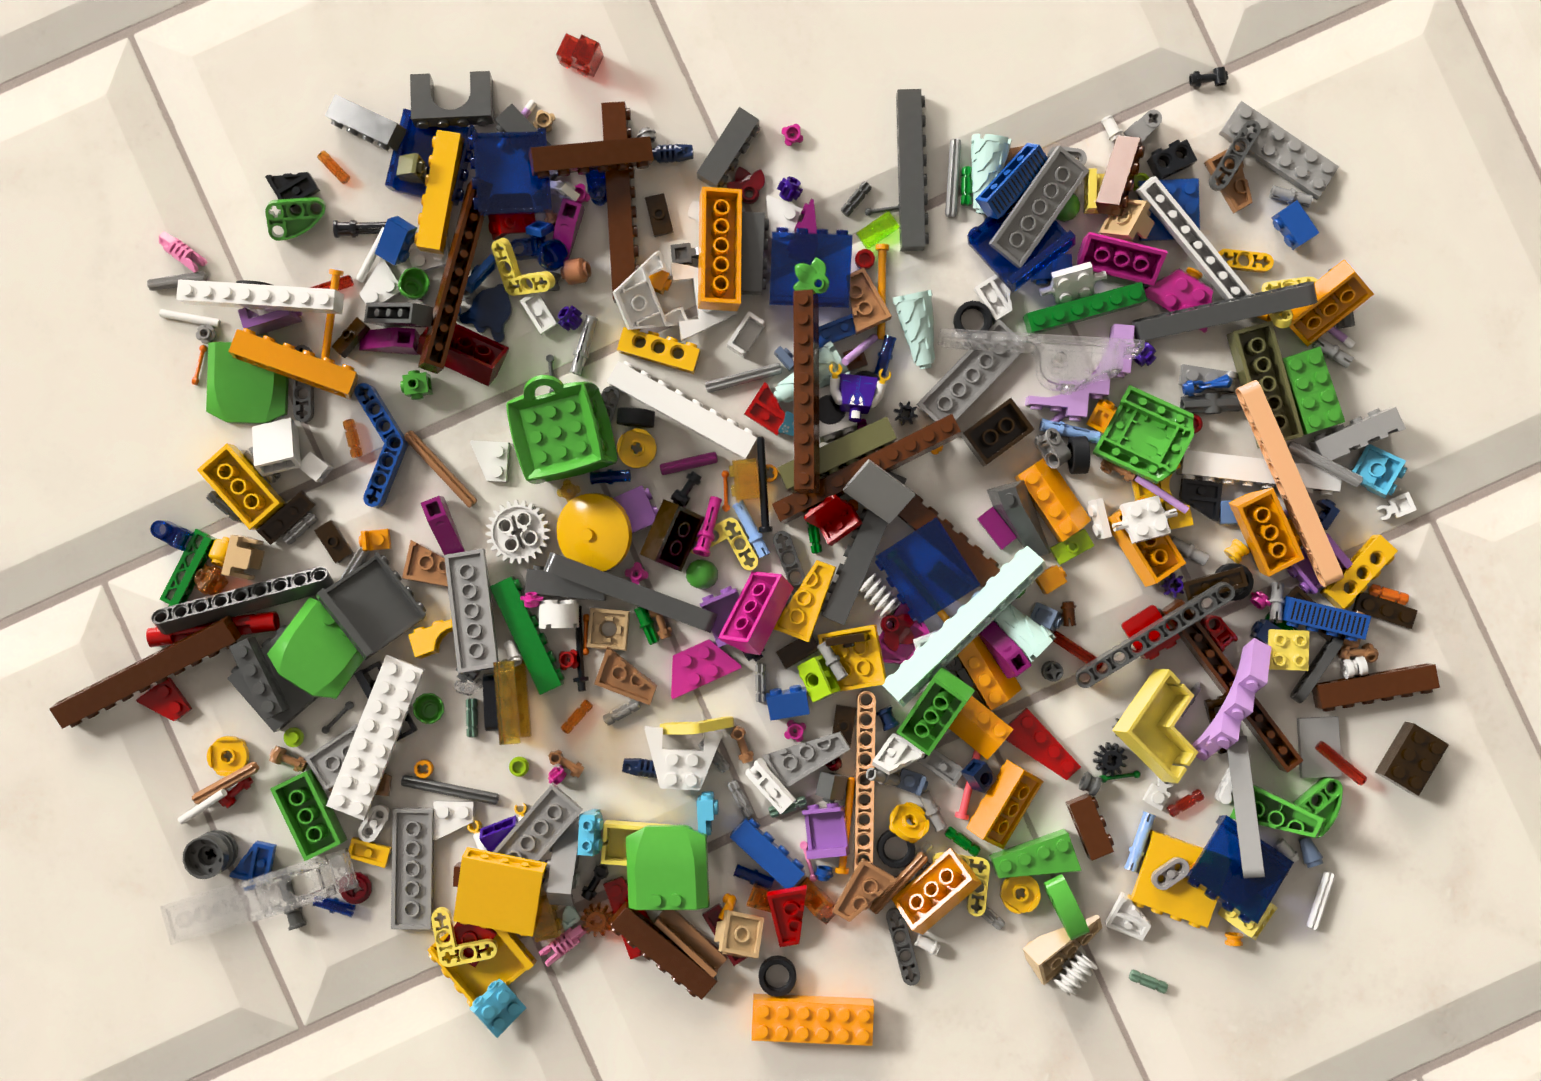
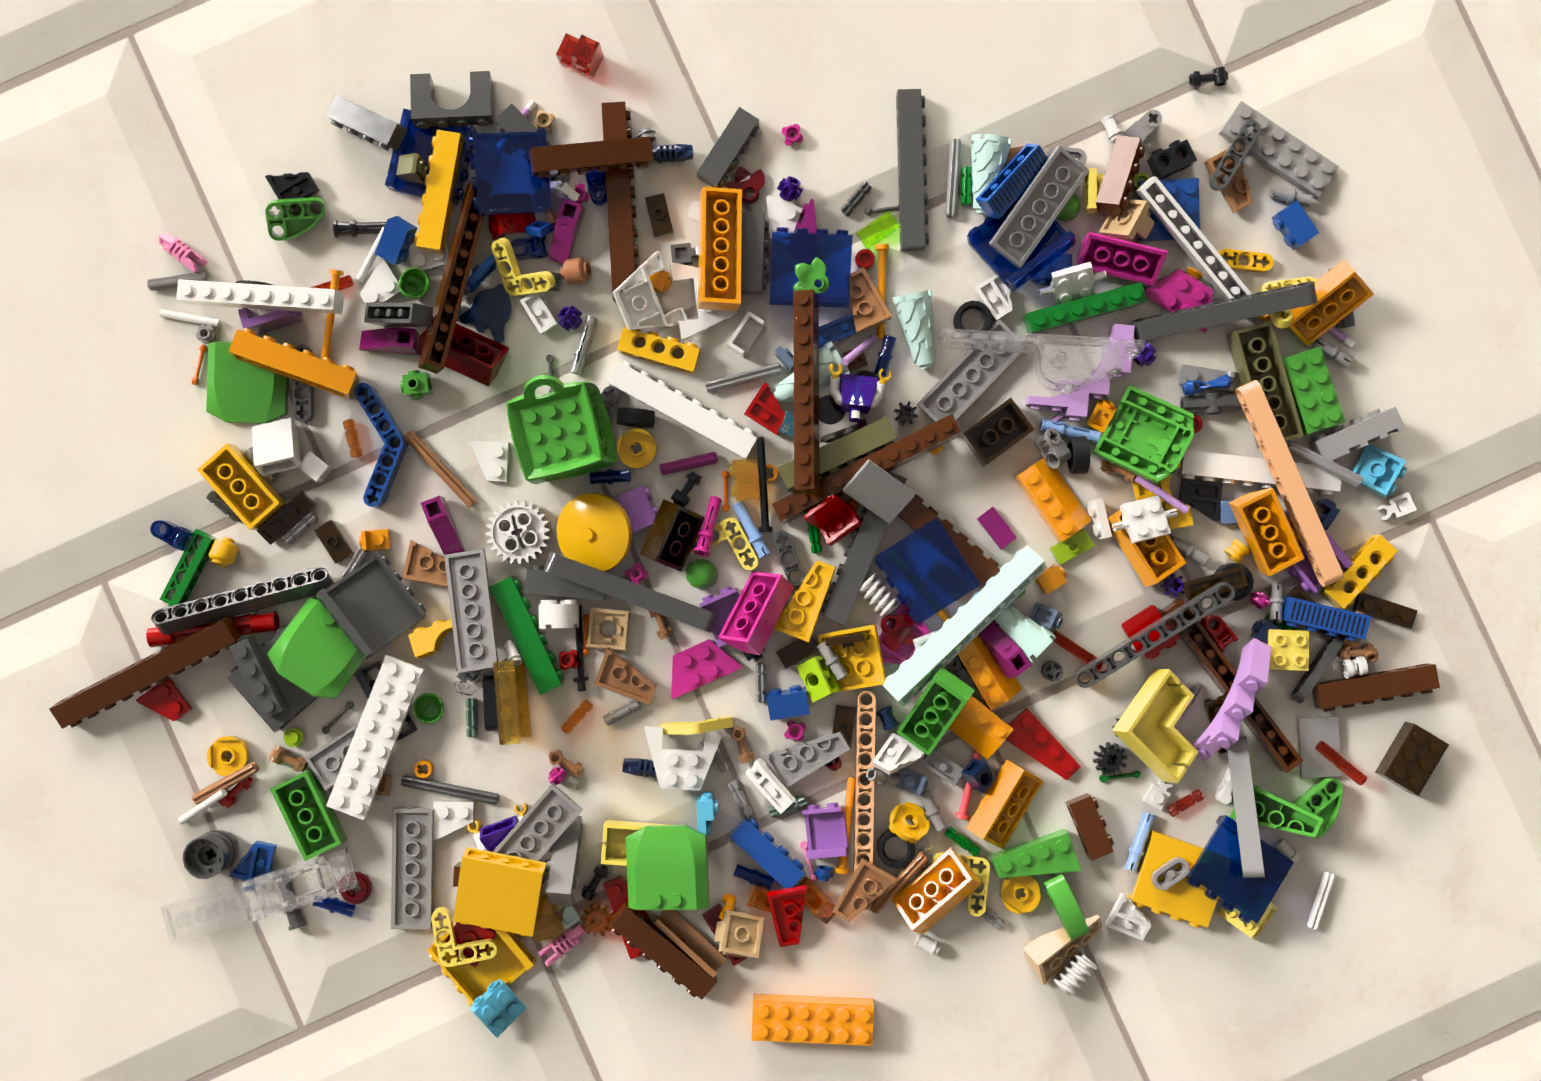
(210, 580): clear orange brick -> none
(242, 556): tan panel -> none
(333, 167): clear orange axle -> none
(350, 337): dark brown plate -> none
(369, 852): yellow plate -> none
(374, 822): white plate -> none
(519, 766): lime plate -> none
(531, 599): dark pink plate -> none
(552, 254): clear blue hair -> none
(563, 491): clear yellow plate -> none
(589, 832): medium azure plate -> none
(647, 625): green axle -> none
(773, 991): black tyre -> none
(831, 786): dark grey brick -> none
(905, 945): dark grey beam -> none
(1018, 512): dark grey wedge -> none
(1068, 612): reddish brown pin -> none
(1090, 783): dark grey wheel -> none
(1148, 981): sand green axle -> none
(1233, 939): light orange bush -> none
(1310, 853): sand blue cone -> none
(1388, 594): orange axle -> none

